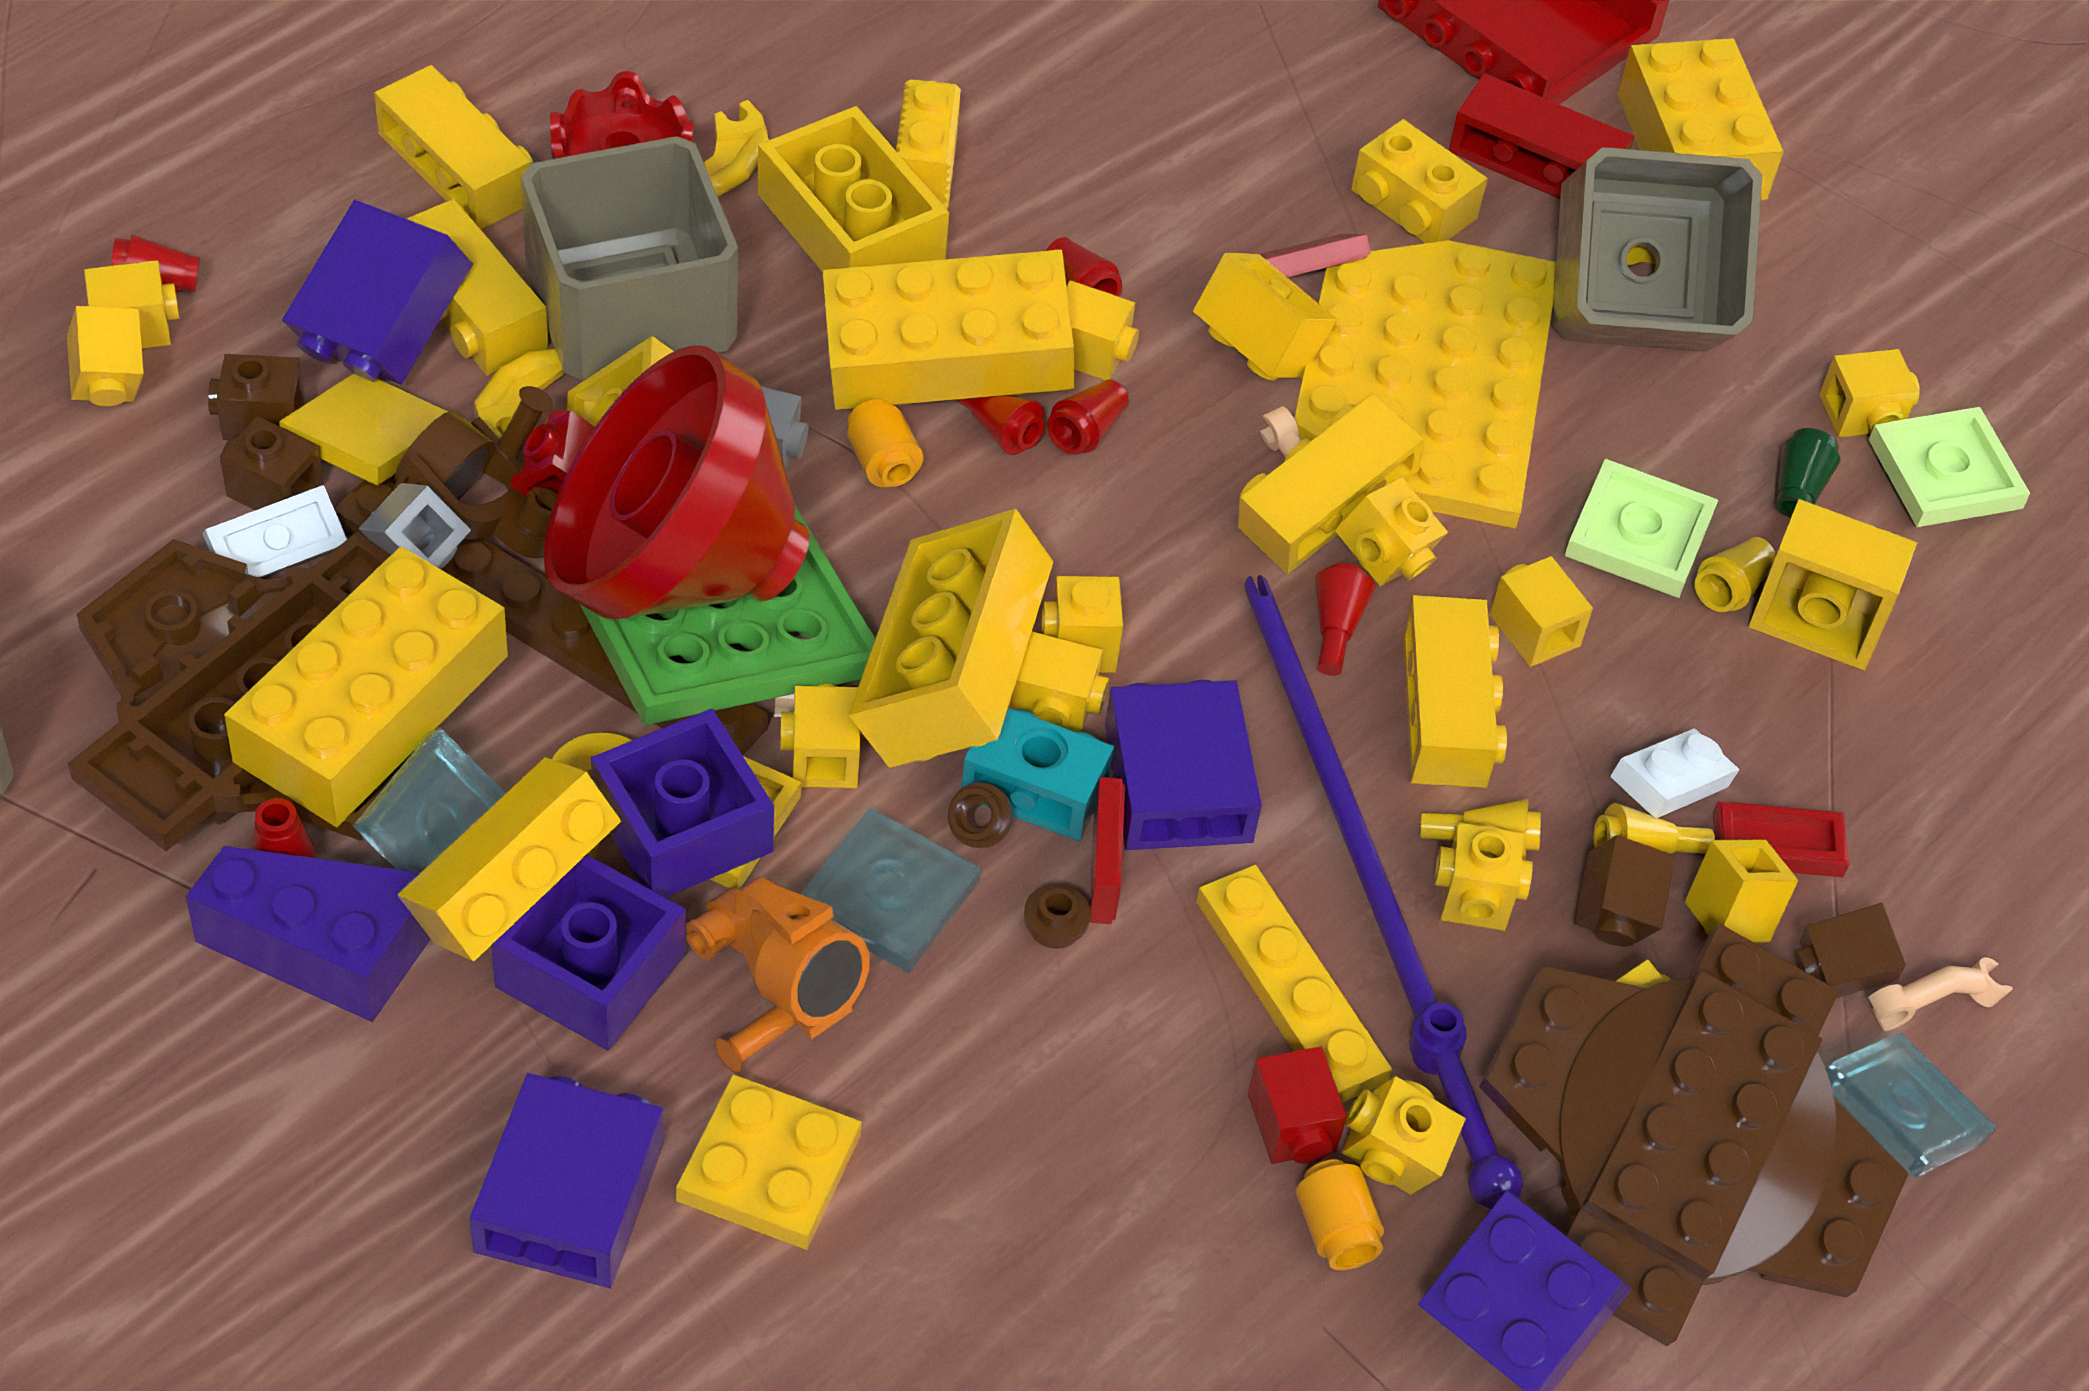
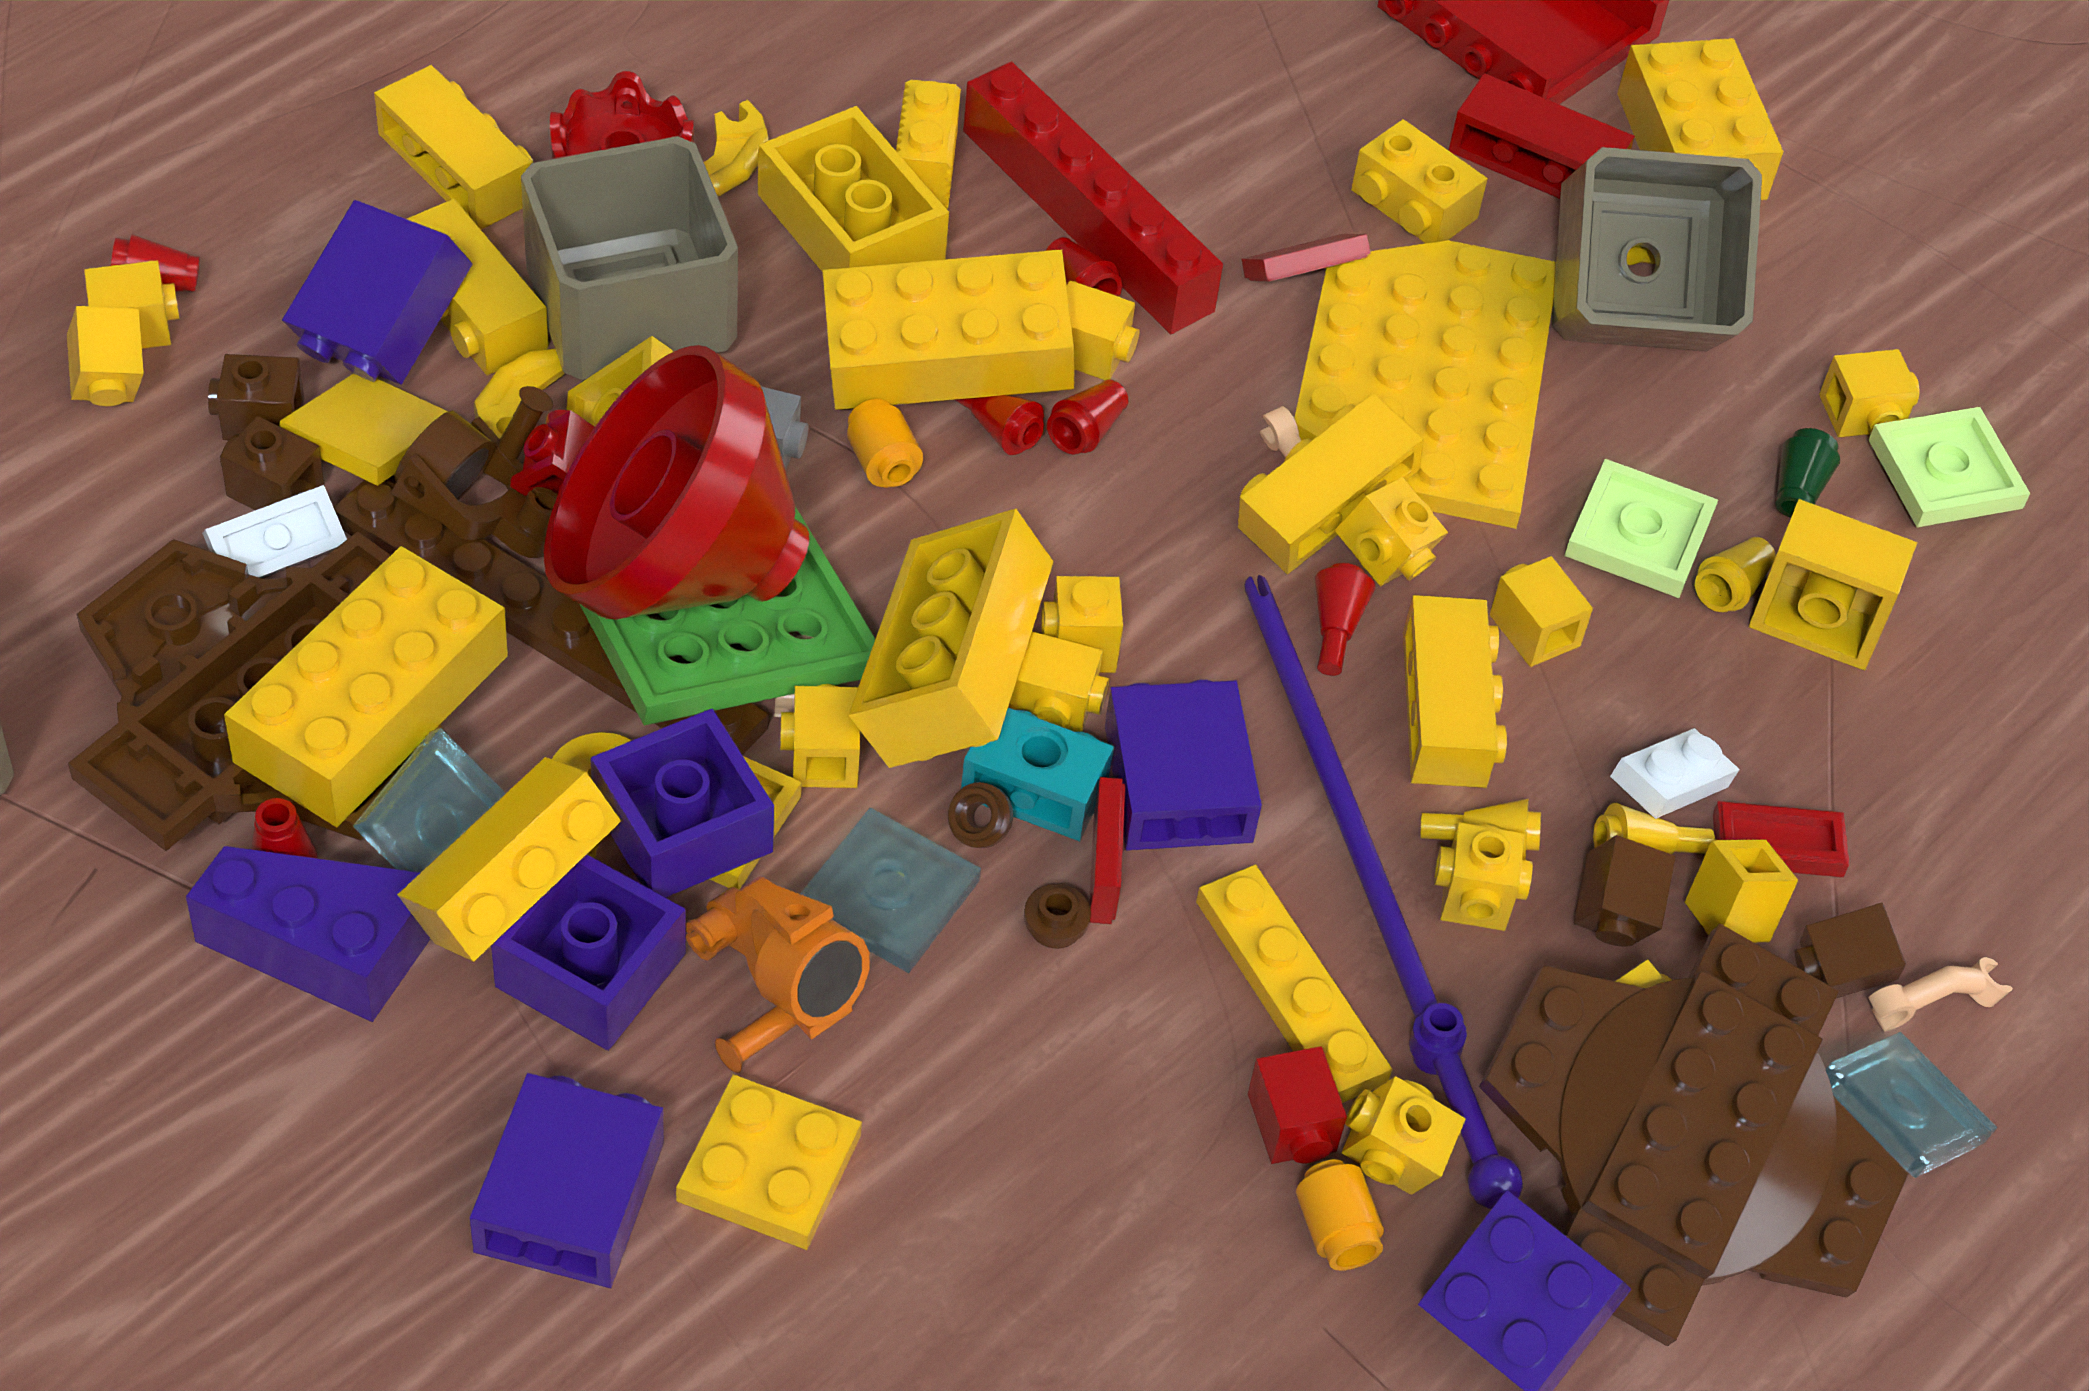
(418, 522): light grey brick -> none
(1092, 196): none -> red brick
(1263, 316): yellow brick -> none

